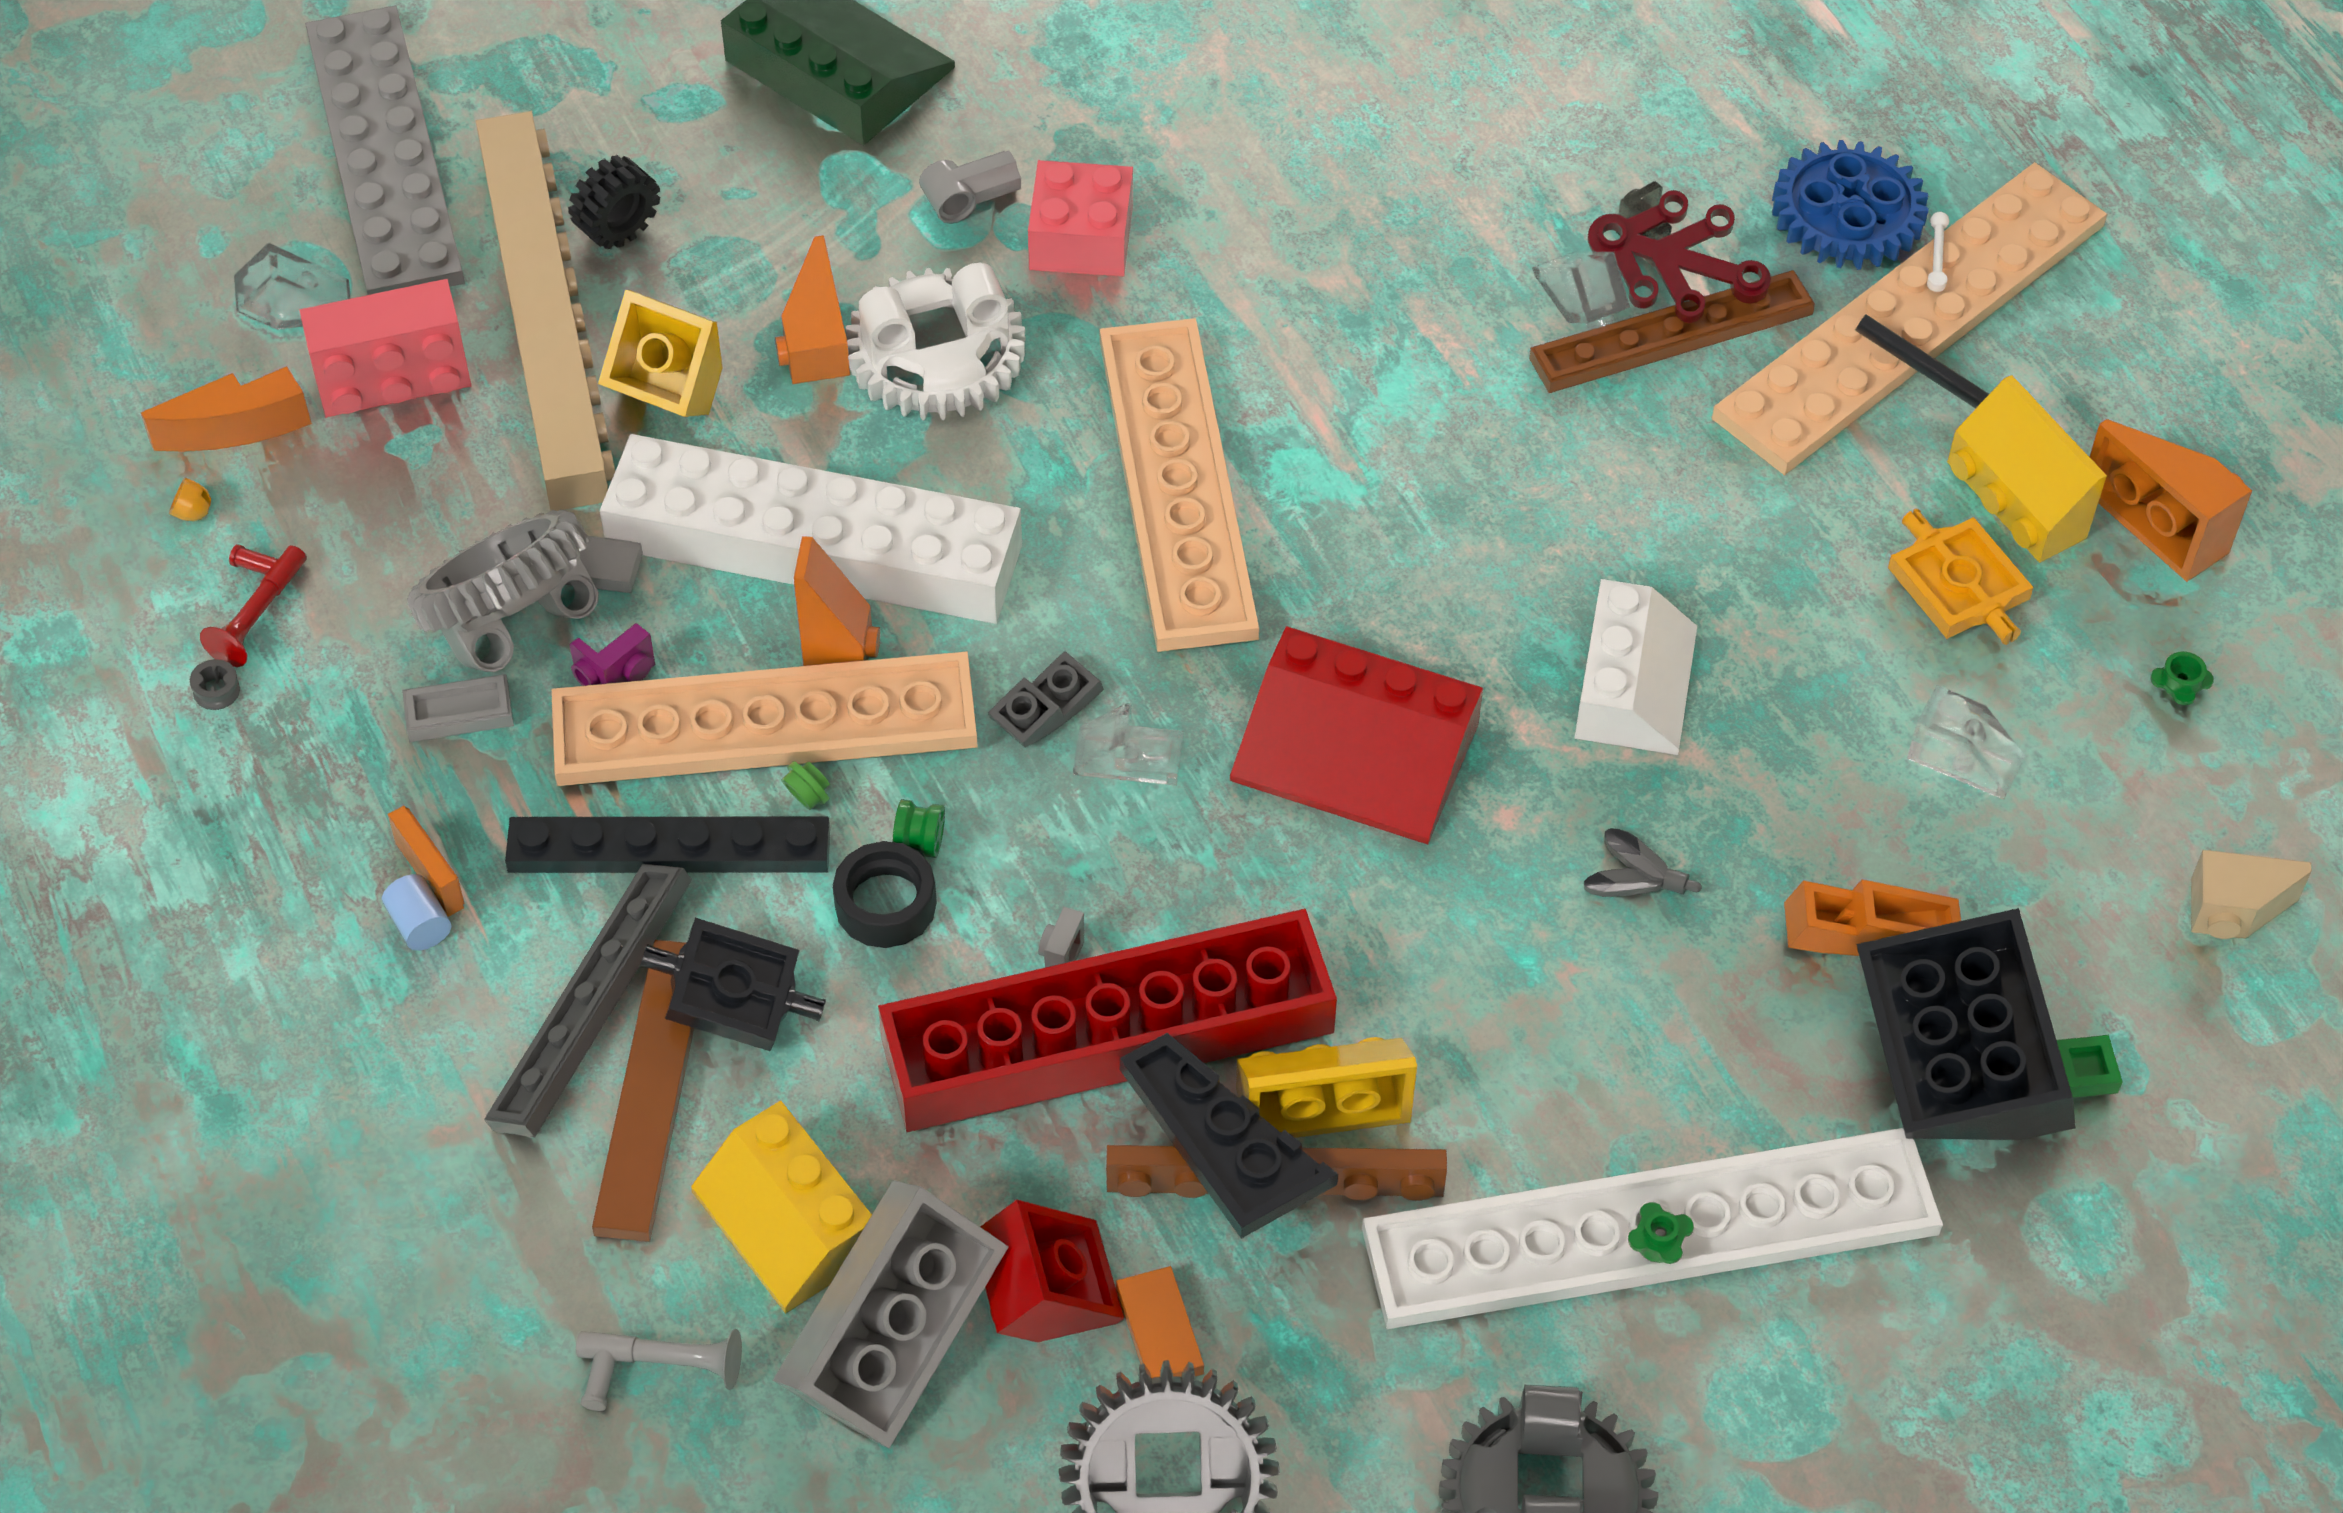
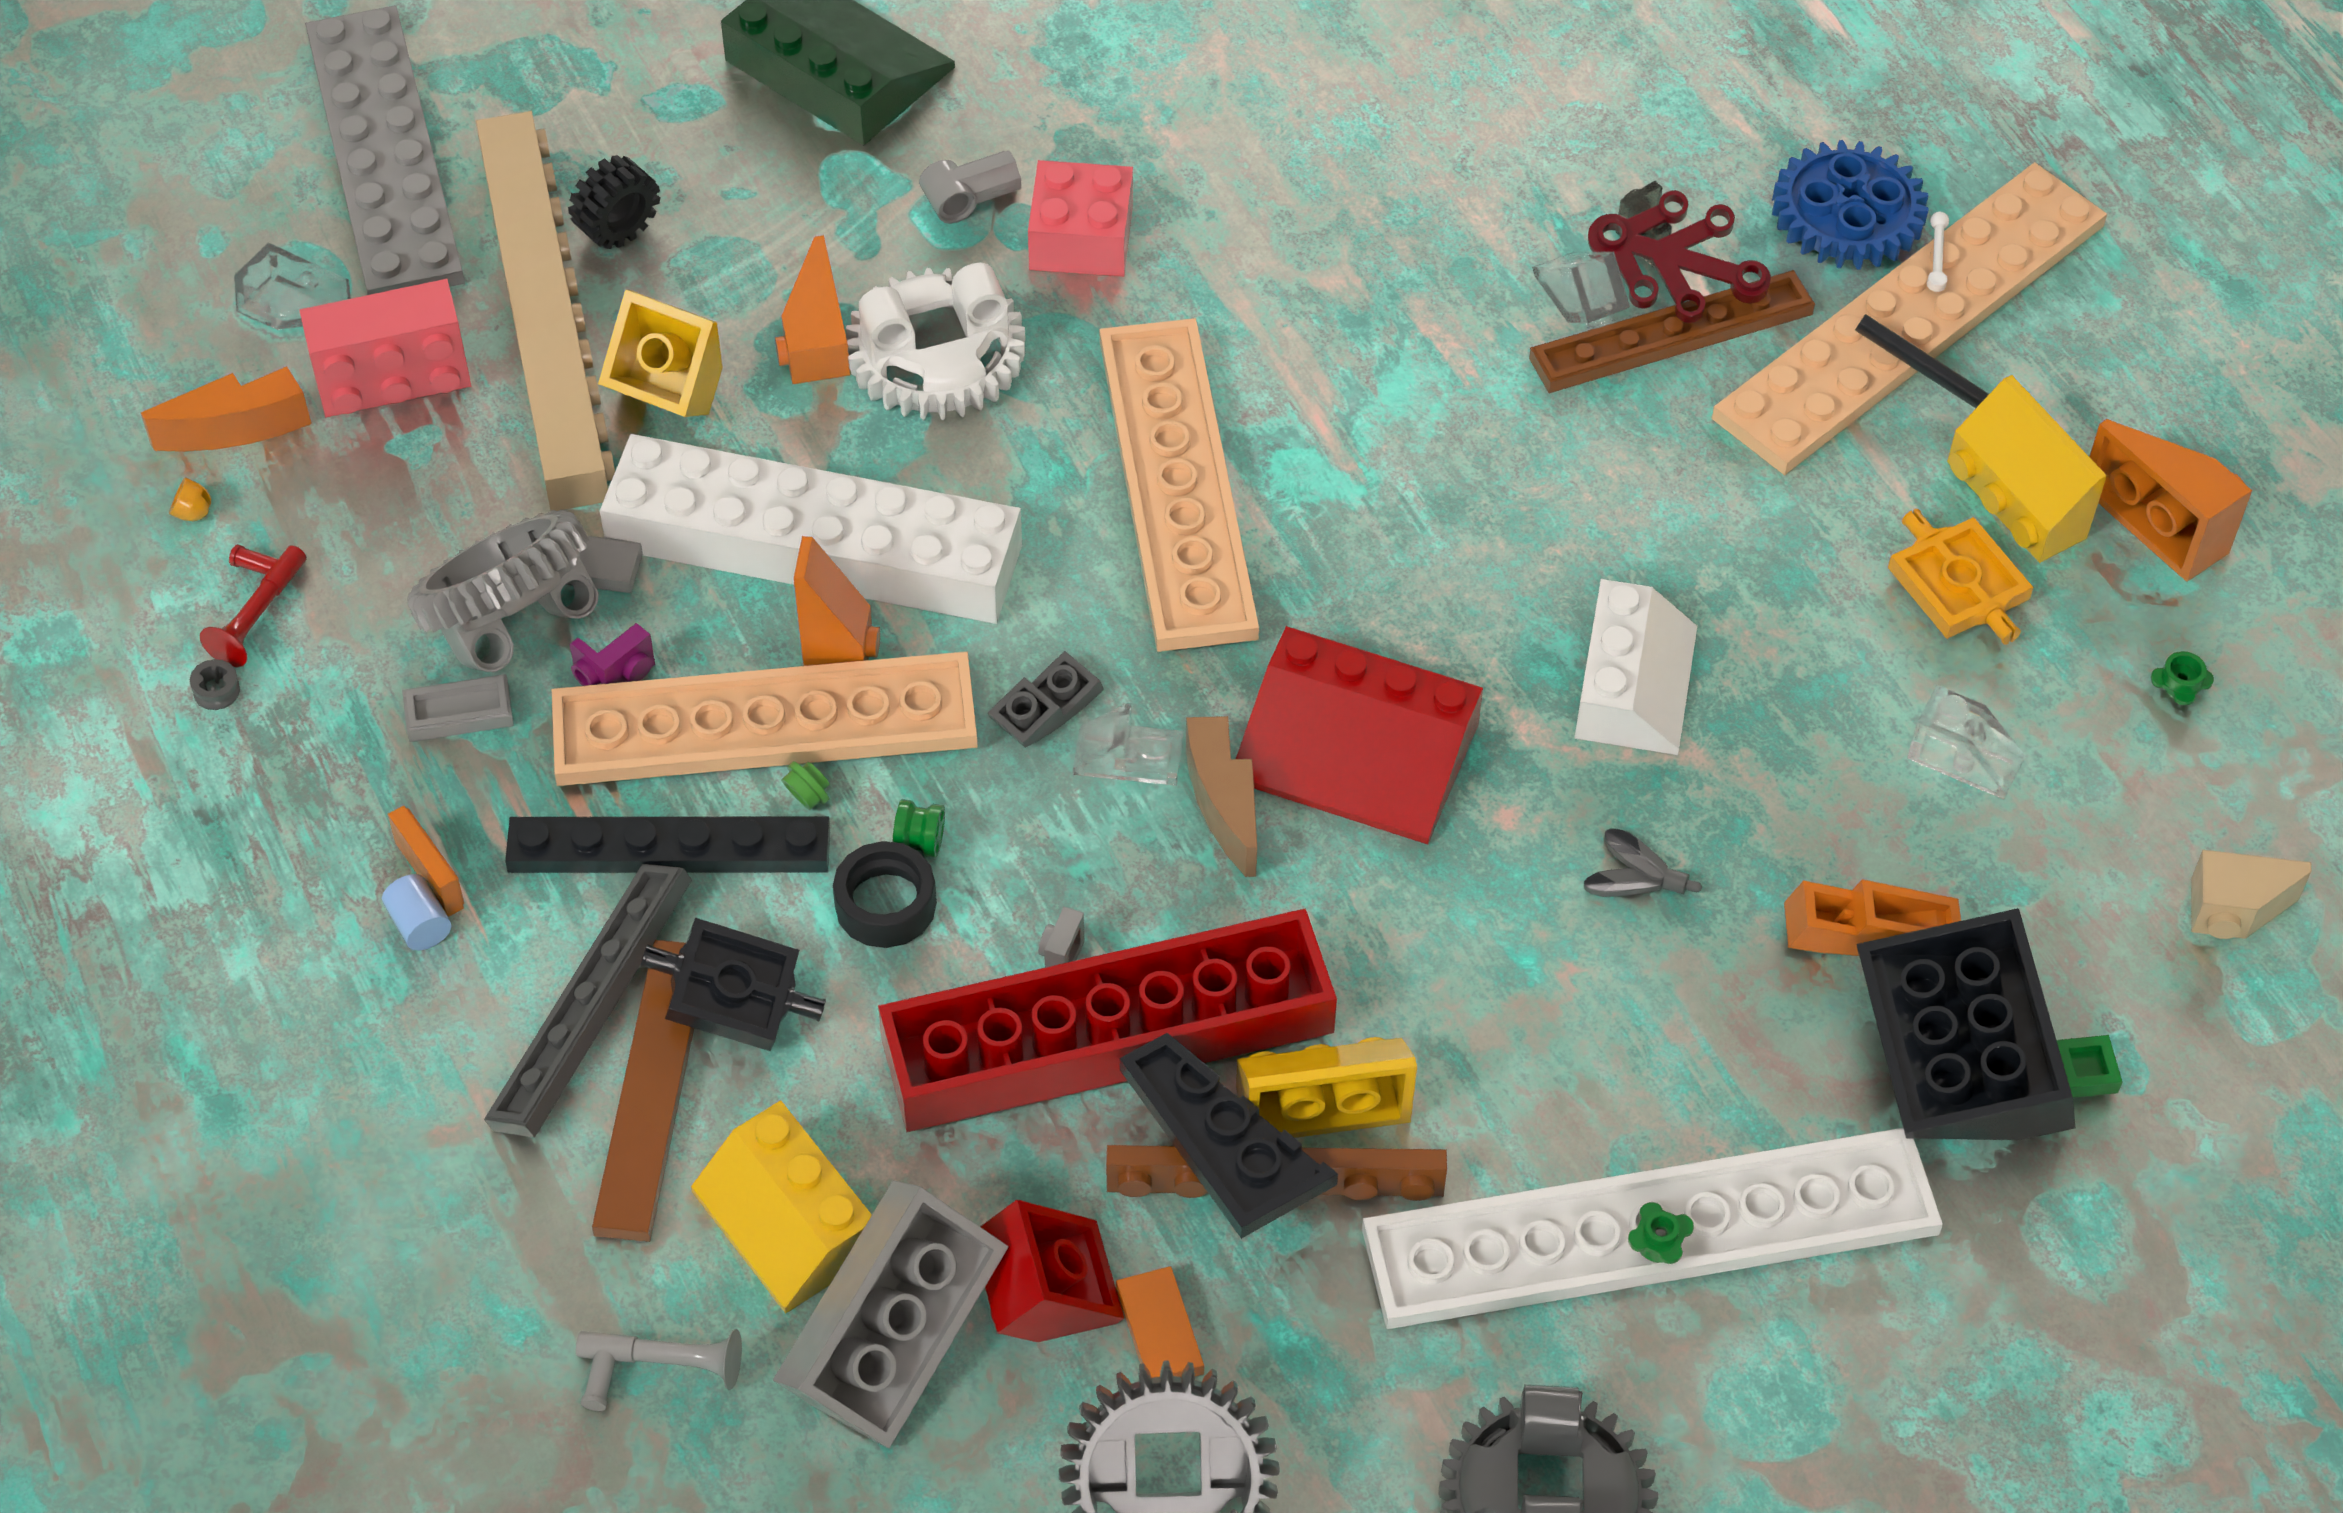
(1223, 789): none -> medium nougat slope

